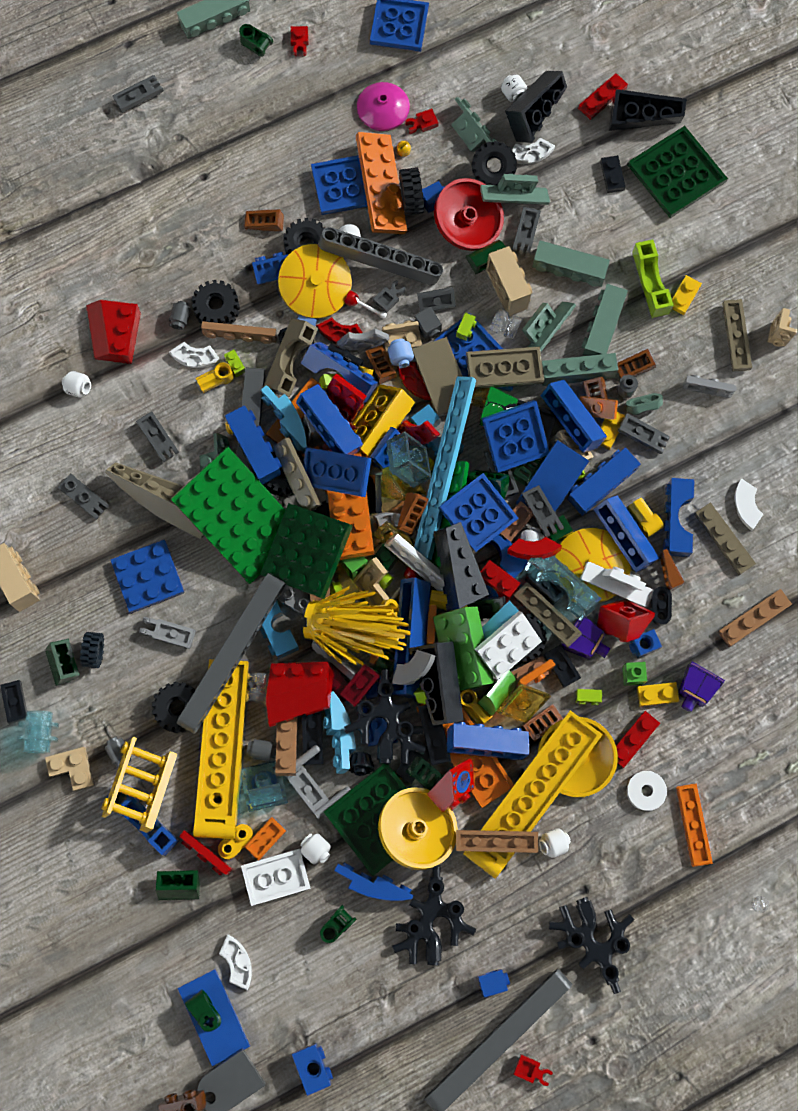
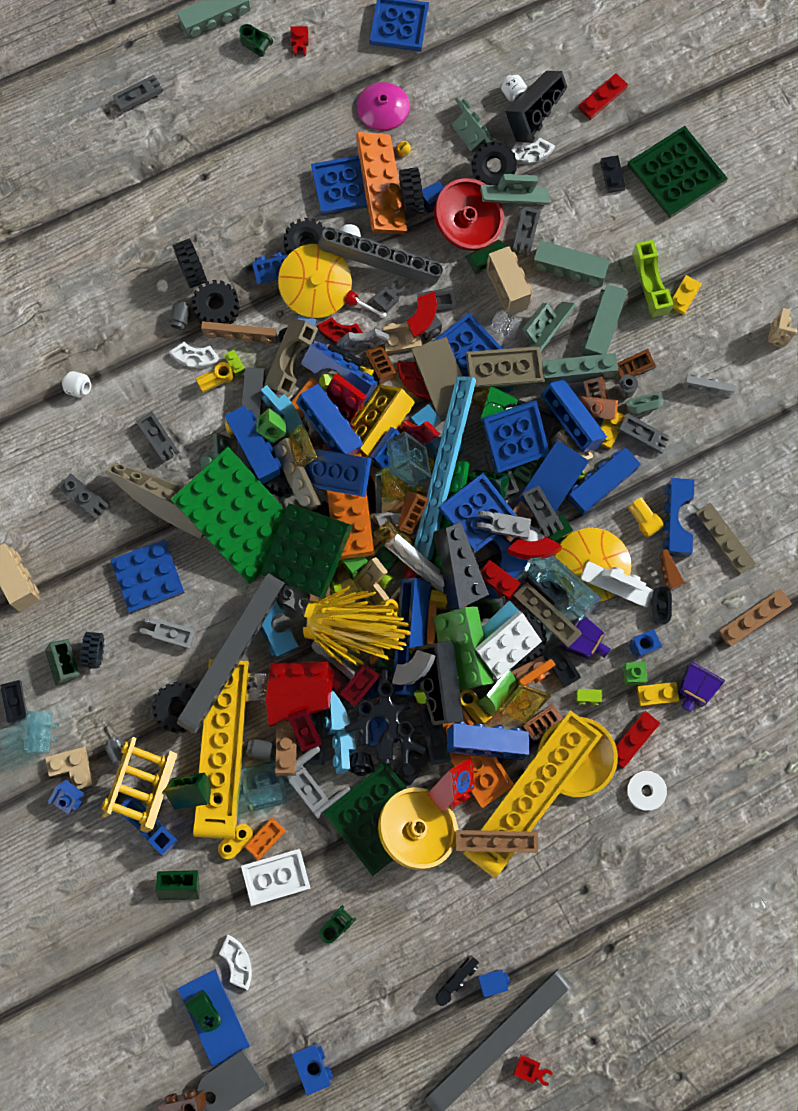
(66, 797): none -> blue brick
(113, 330): red wedge -> none
(188, 791): none -> dark green brick
(189, 263): none -> black tyre
(205, 854): red plate -> none
(271, 425): none -> bright green brick
(273, 215): dark orange slope -> none
(304, 729): none -> dark red plate
(307, 449): none -> clear yellow slope
(315, 848): white head -> none
(380, 889): blue slope -> none
(400, 353): light blue head -> none
(414, 768): clear green slope -> none
(424, 120): red plate -> none
(424, 315): none -> red tile
(429, 911): black plant -> none
(456, 982): none -> black hinge
(465, 327): lime piece -> none
(505, 524): none -> light grey hinge
(554, 843): white head -> none
(595, 951): black plant -> none
(624, 620): red slope -> none
(626, 533): blue brick -> none
(644, 110): black wedge -> none
(694, 825): orange tile -> none
(737, 335): dark tan plate -> none
(745, 504): white tile -> none

